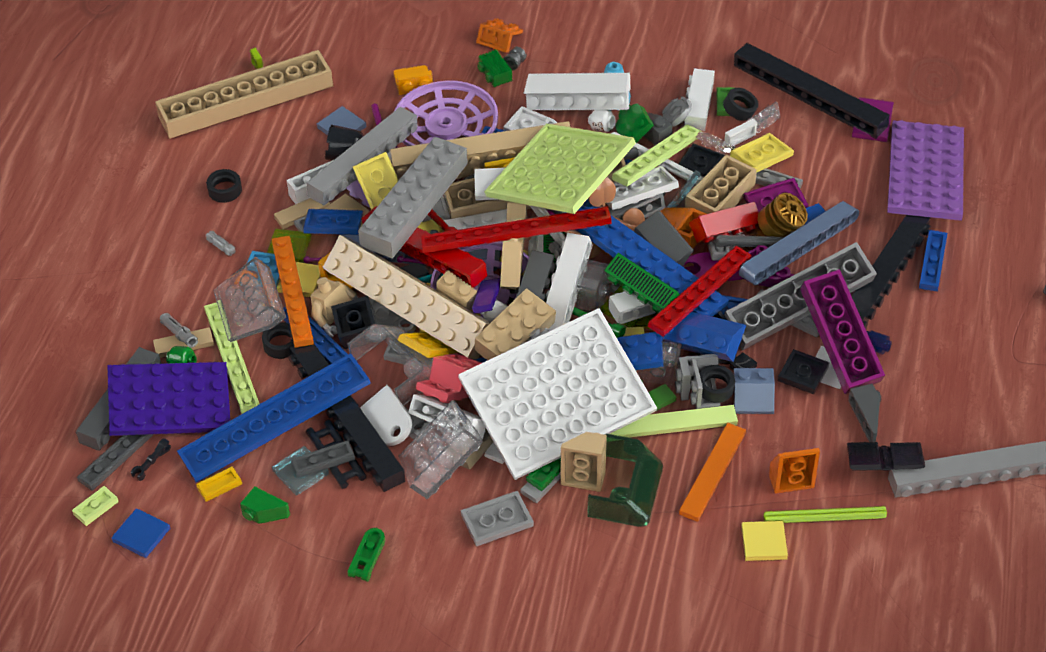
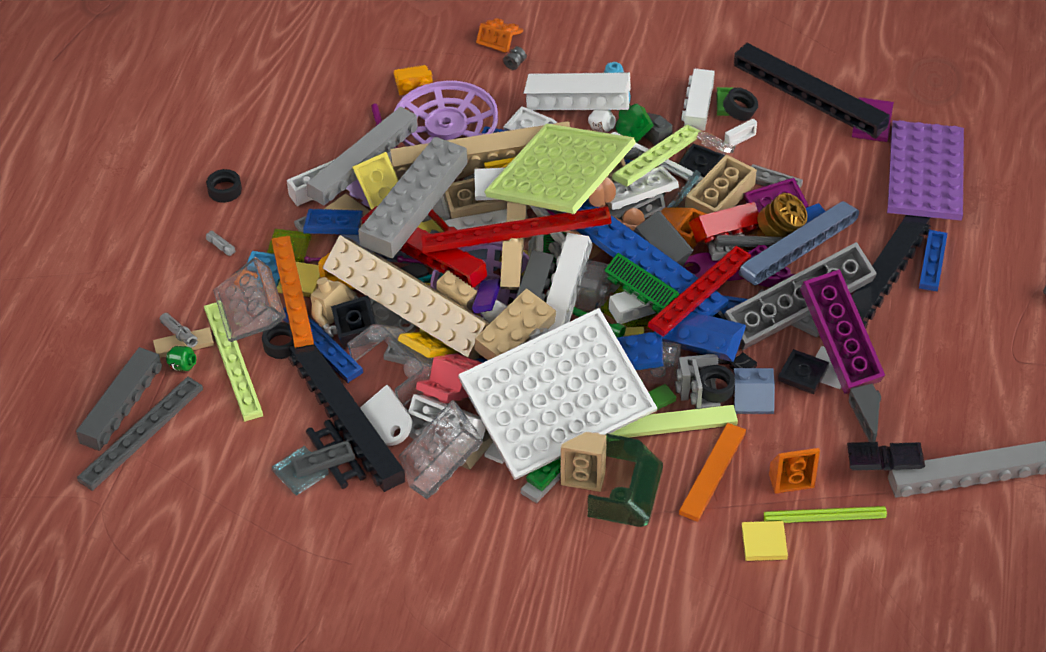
(95, 506): yellowish green plate -> none
(140, 533): blue tile -> none
(162, 448): black piece -> none
(167, 398): dark purple plate -> none
(219, 484): yellow tile -> none
(244, 94): tan brick -> none
(256, 58): lime tile -> none
(263, 507): green slope -> none
(273, 417): blue plate -> none
(287, 216): tan tile -> none
(340, 140): black cylinder -> none
(343, 118): sand blue tile -> none
(367, 554): green plate -> none
(494, 68): green brick -> none
(497, 518): light grey plate -> none
(677, 110): light grey tile -> none
(762, 152): light yellow tile -> none
(766, 116): clear hinge -> none
(880, 342): clear blue brick -> none

